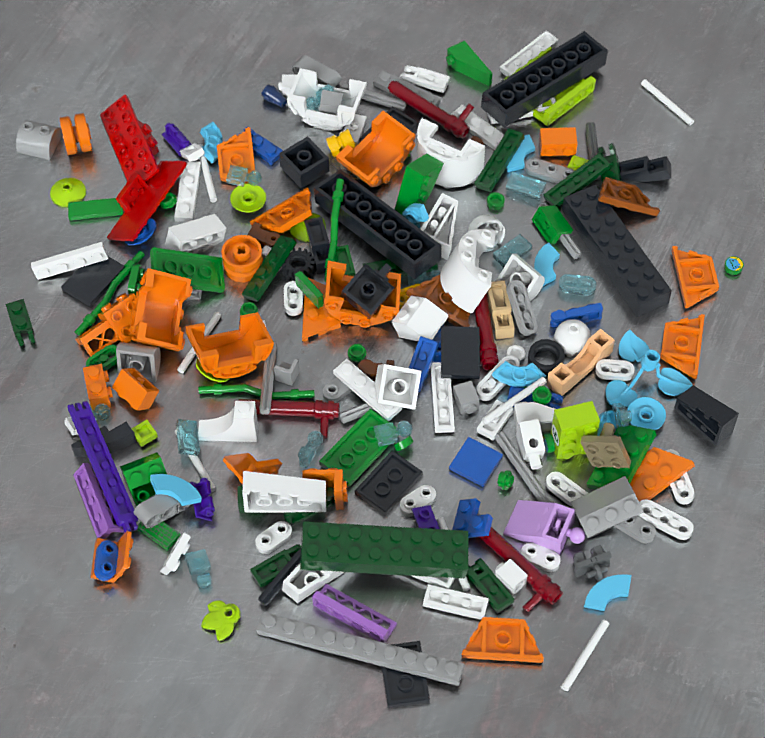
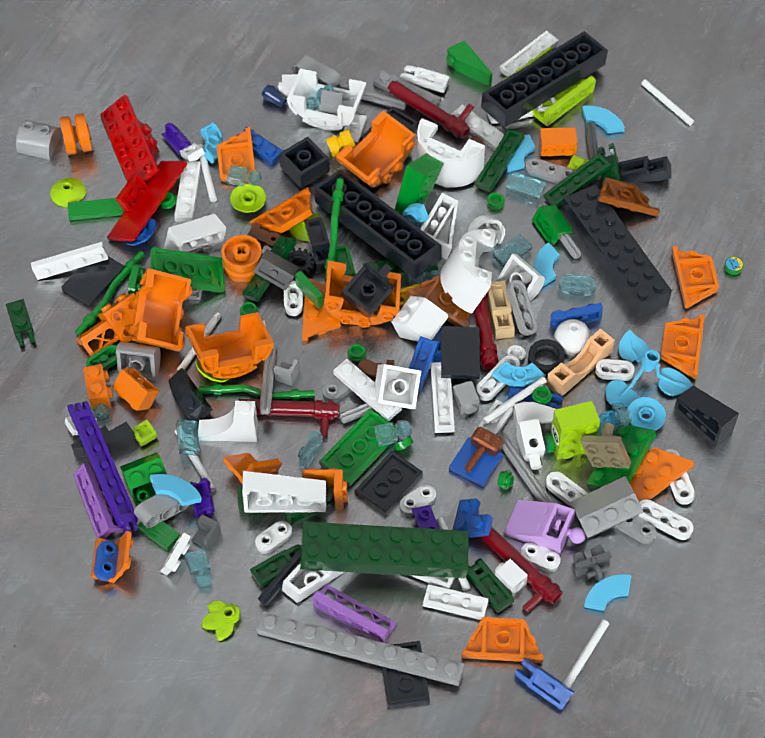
(189, 396): none -> black slope
(207, 532): none -> dark grey panel
(276, 269): none -> dark grey panel
(485, 442): none -> copper piece
(545, 684): none -> hinge
(603, 118): none -> medium azure tile

